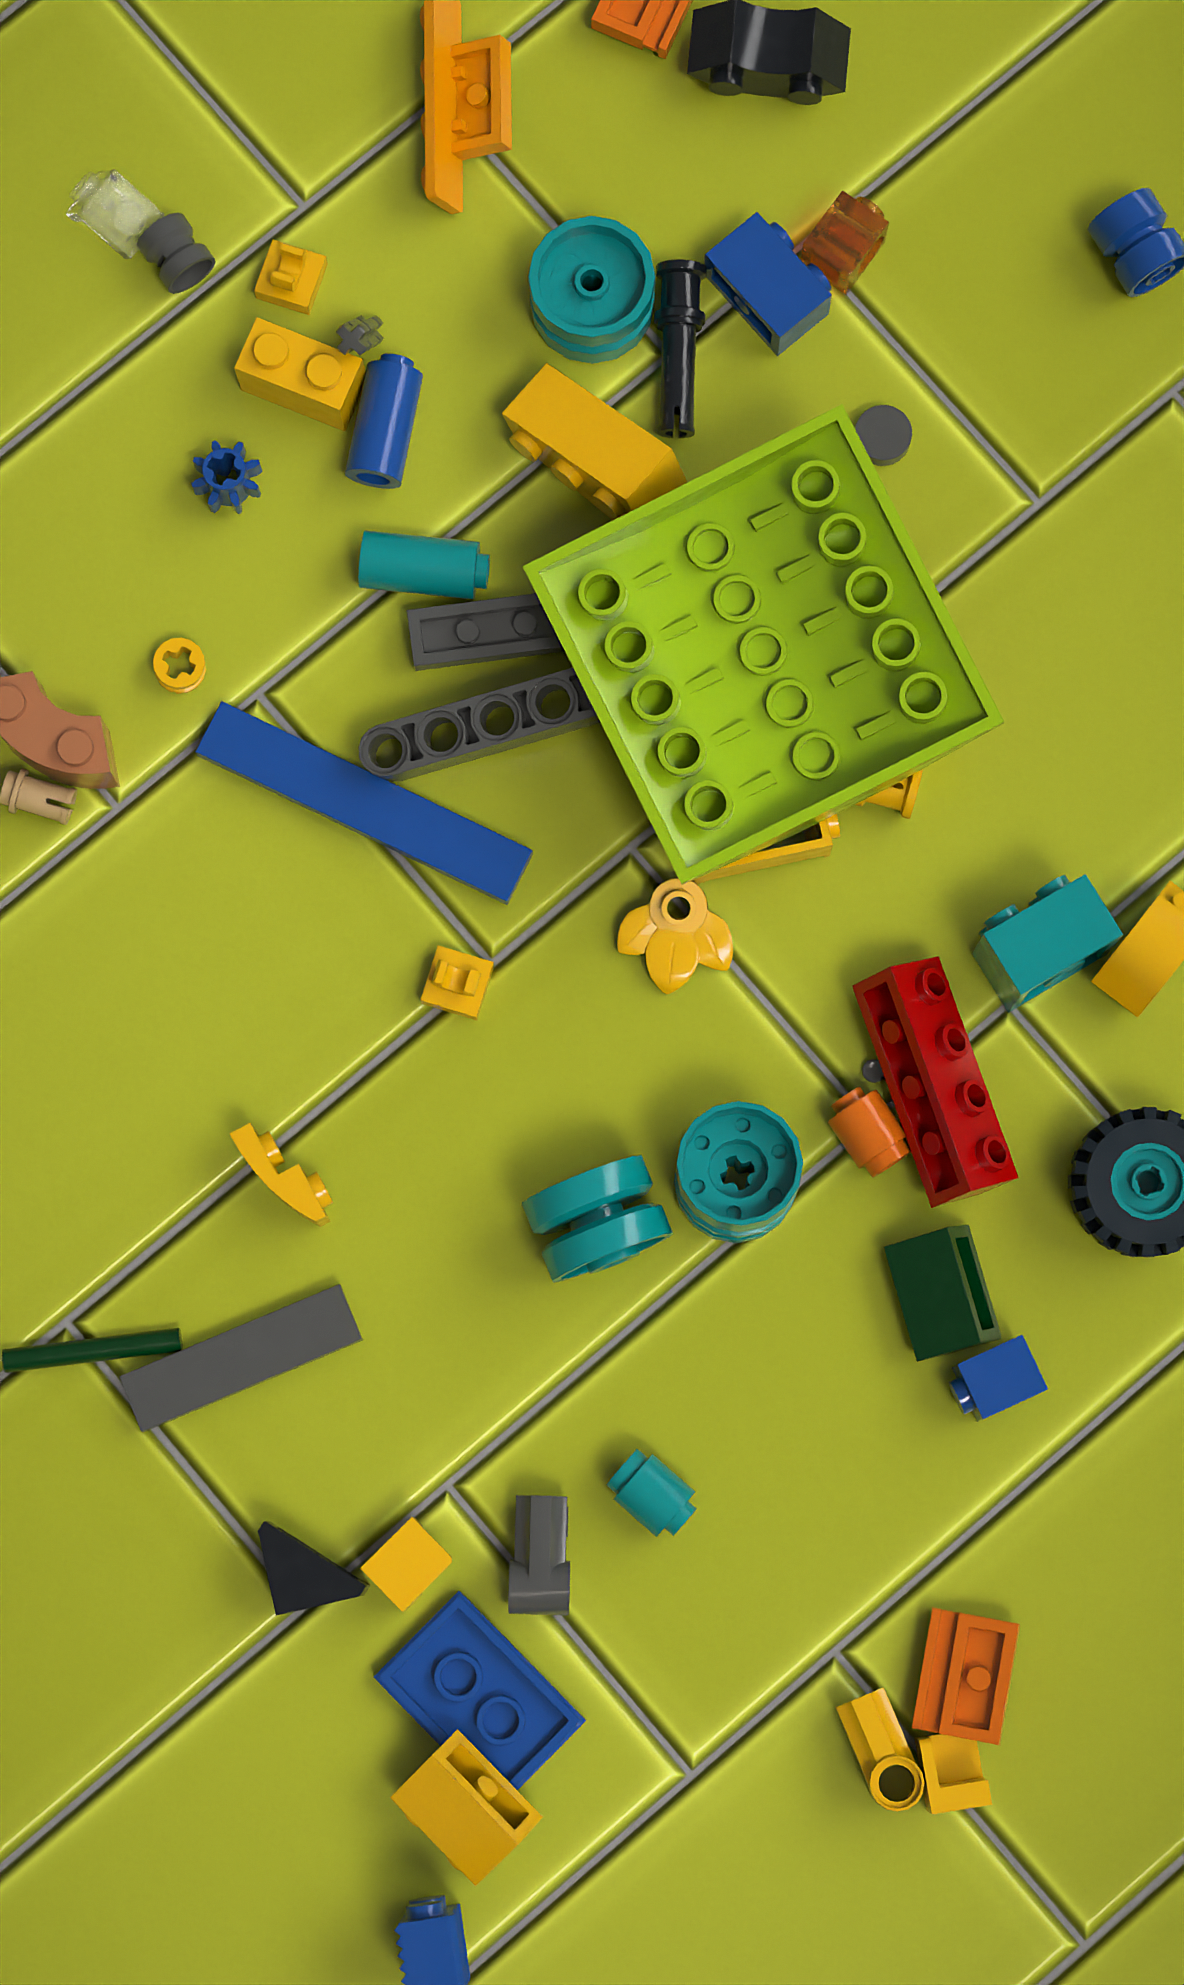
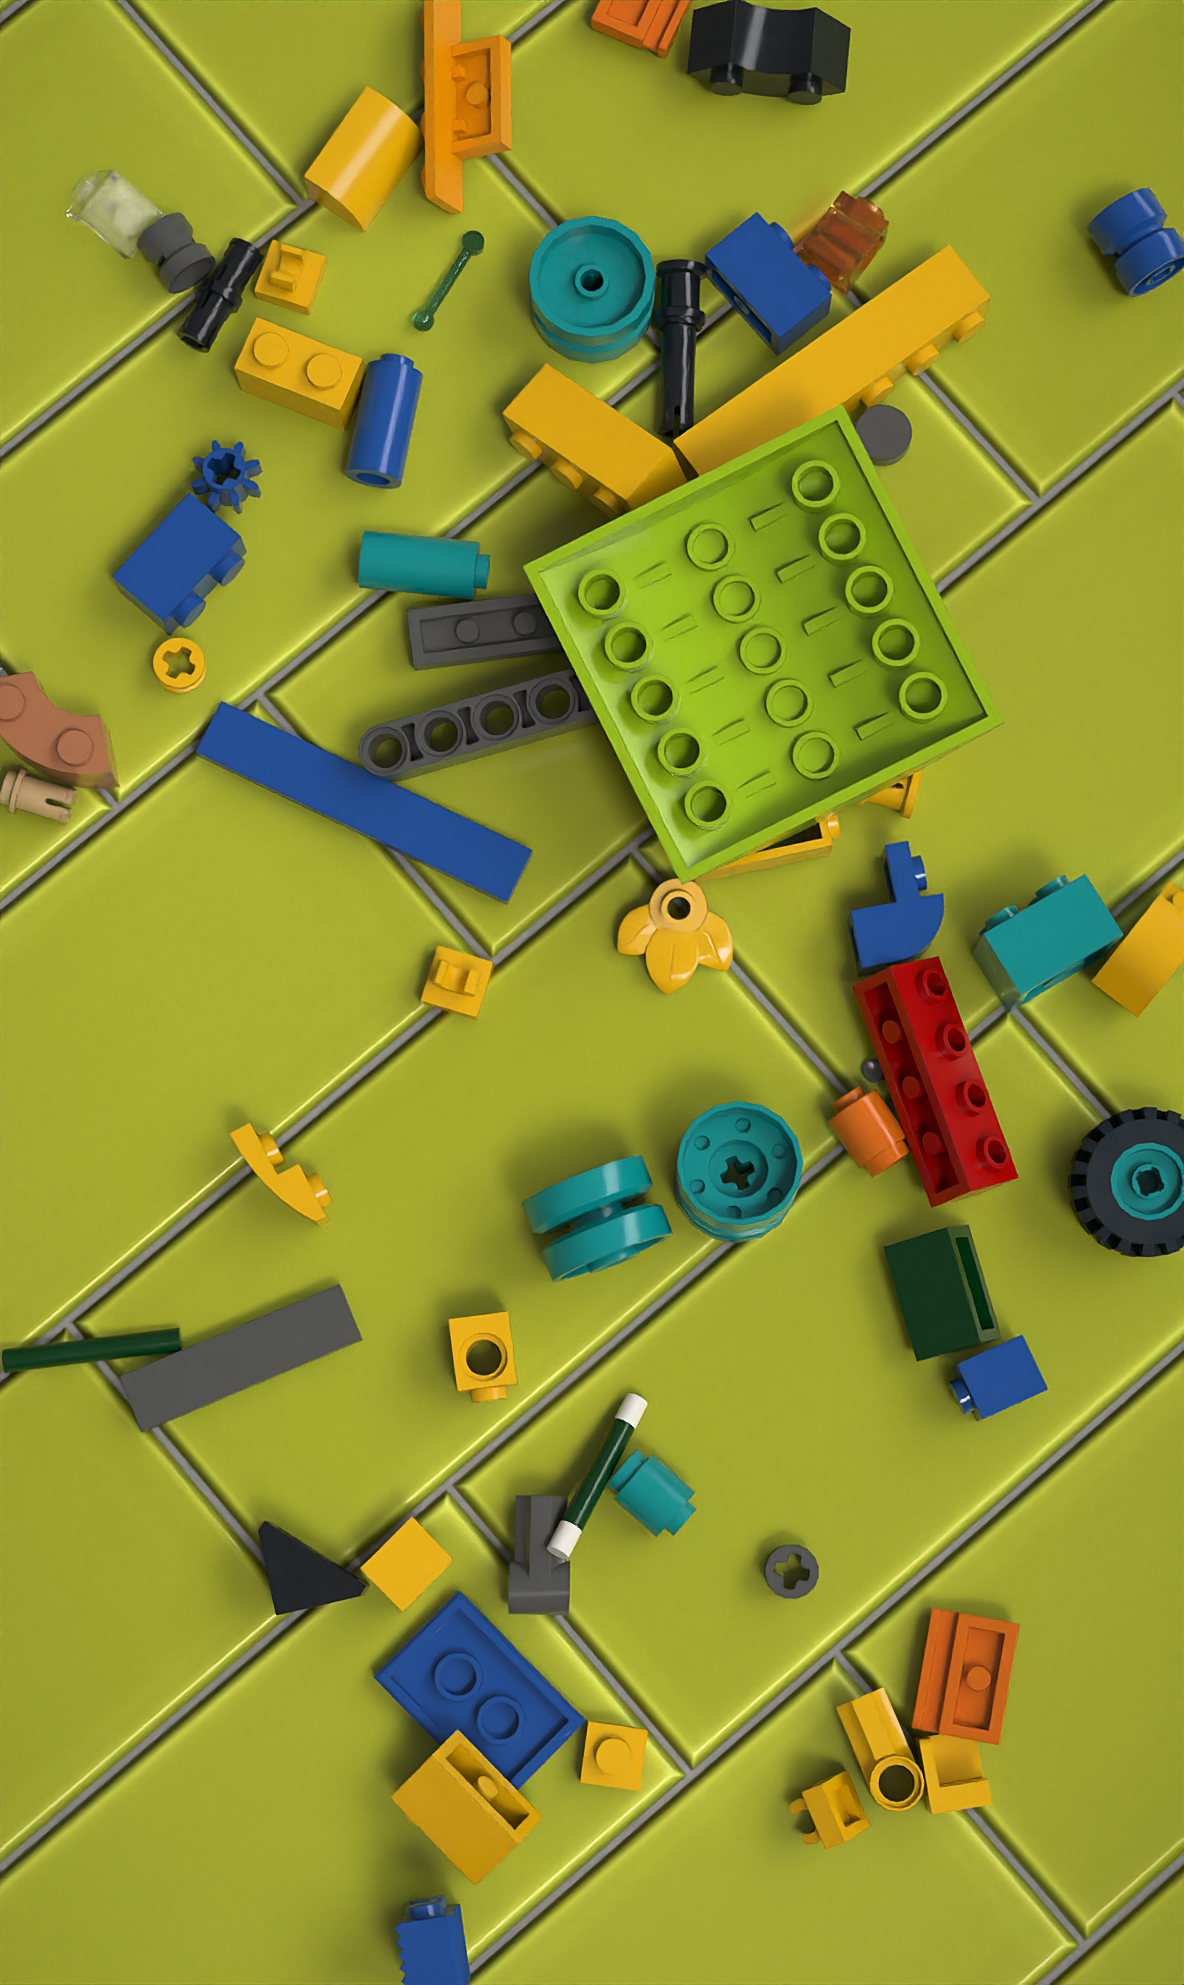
(181, 565): none -> blue brick
(220, 295): none -> black pin
(359, 335): dark grey axle -> none
(364, 159): none -> yellow brick
(467, 1333): none -> yellow brick
(471, 246): none -> clear green hinge
(597, 1476): none -> dark green bar
(614, 1755): none -> yellow plate
(776, 1581): none -> dark grey bush
(833, 1810): none -> yellow tile
(847, 363): none -> yellow brick
(906, 925): none -> blue brick

